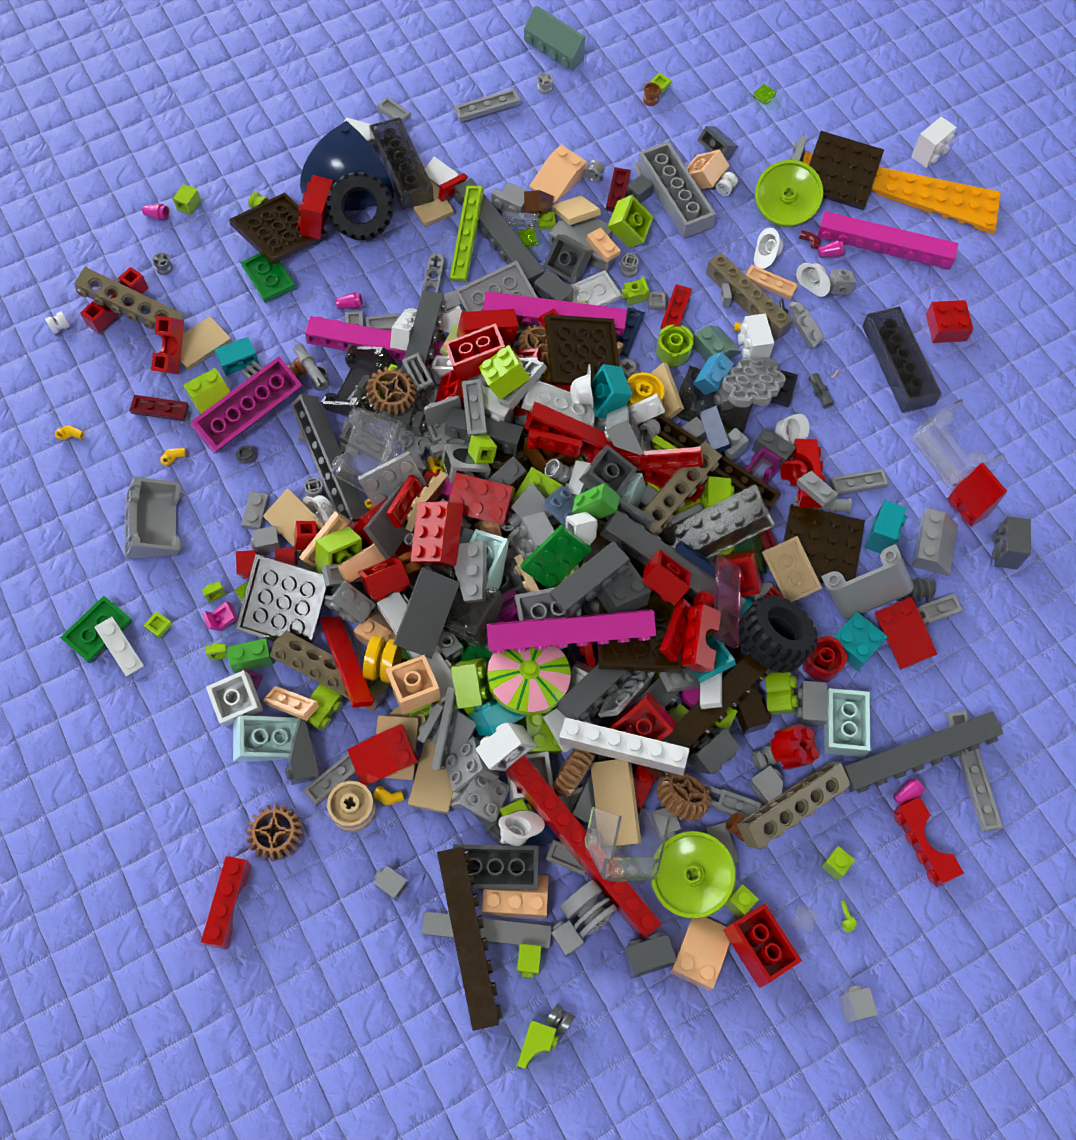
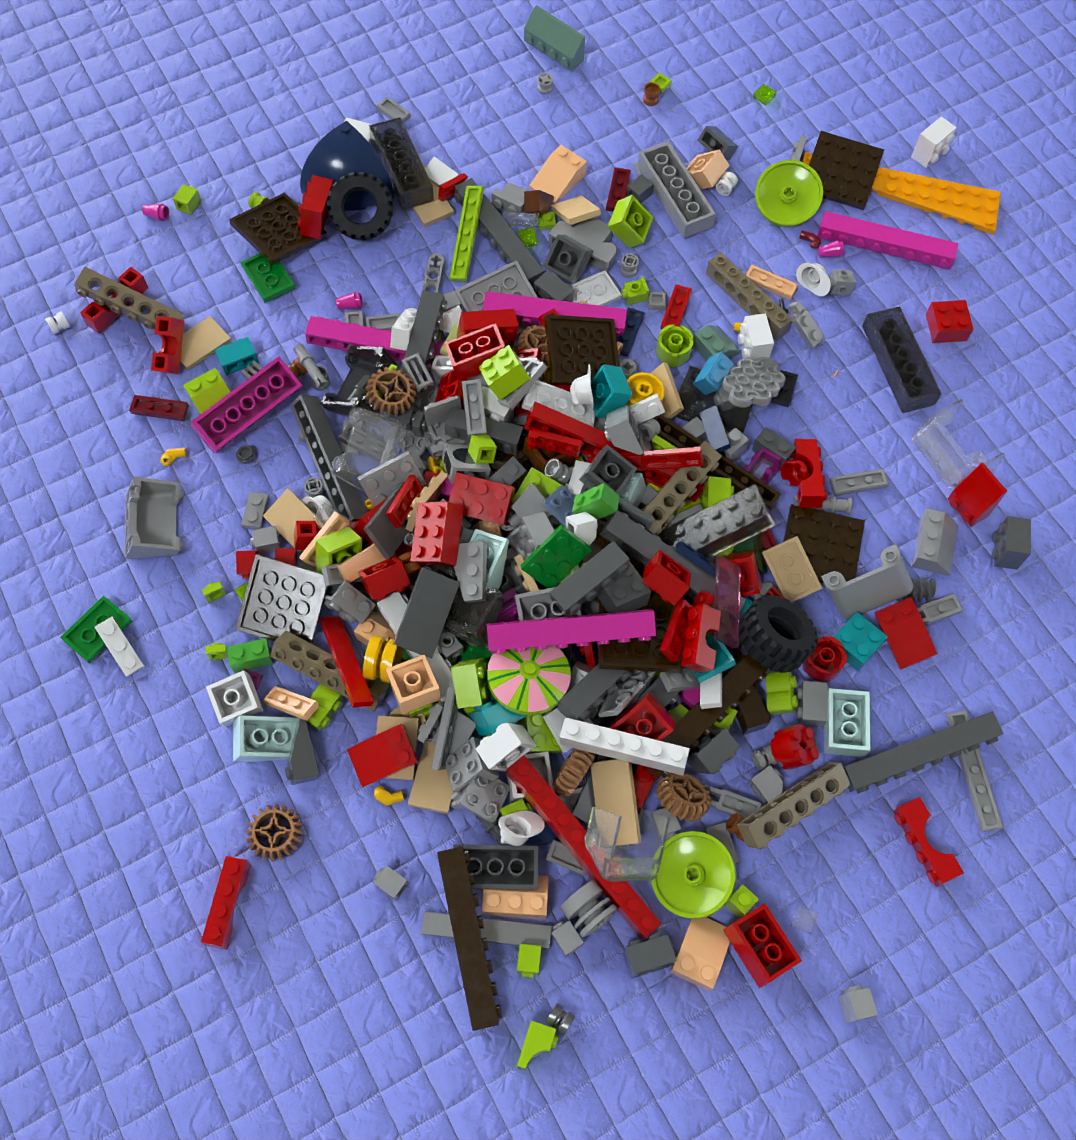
(68, 432): yellow arm -> none
(158, 624): lime plate -> none
(162, 263): flat silver wheel -> none
(221, 617): dark pink bracket -> none
(323, 785): light grey tile -> none
(350, 794): tan wheel -> none
(487, 105): light grey plate -> none
(594, 171): light grey wheel -> none
(603, 244): light nougat plate -> none
(725, 295): light grey tile -> none
(768, 248): white piece -> none
(793, 428): white piece -> none
(817, 489): light grey plate -> none
(820, 388): dark grey pin -> none
(838, 863): lime brick -> none
(850, 923): lime hand -> none
(886, 527): teal brick -> none
(911, 790): dark pink cone -> none

